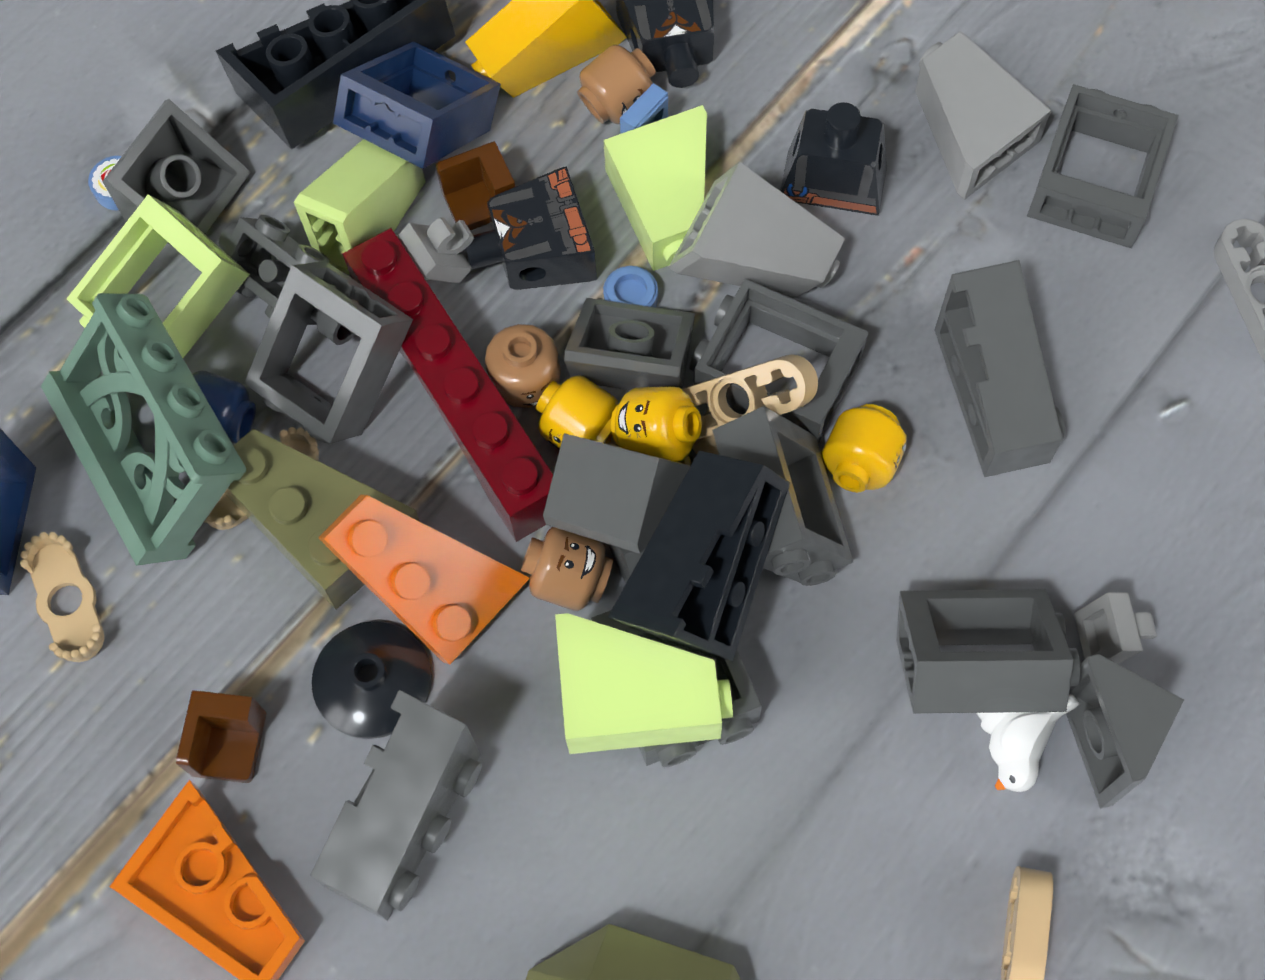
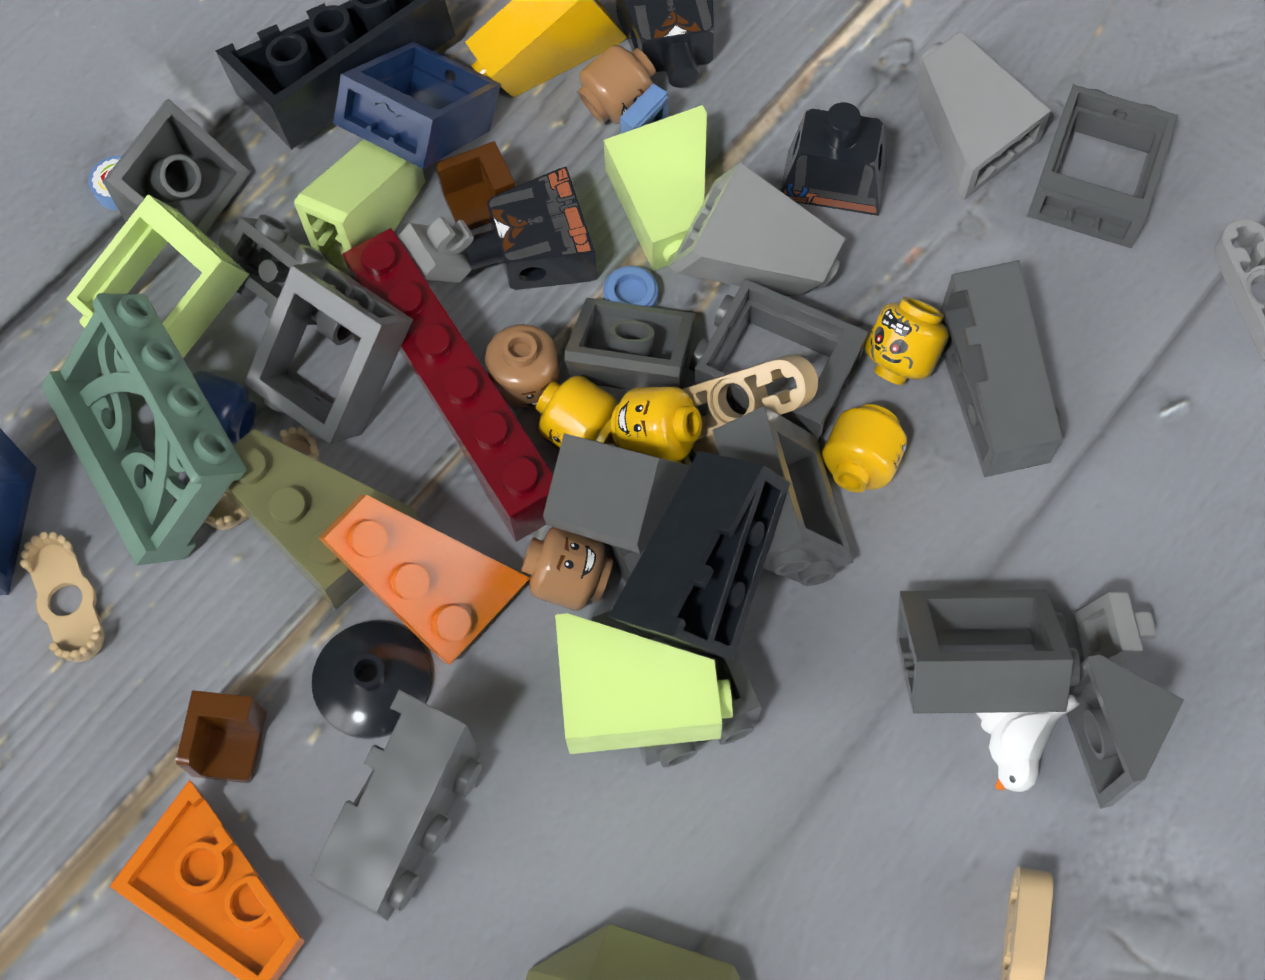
(906, 340): none -> yellow head

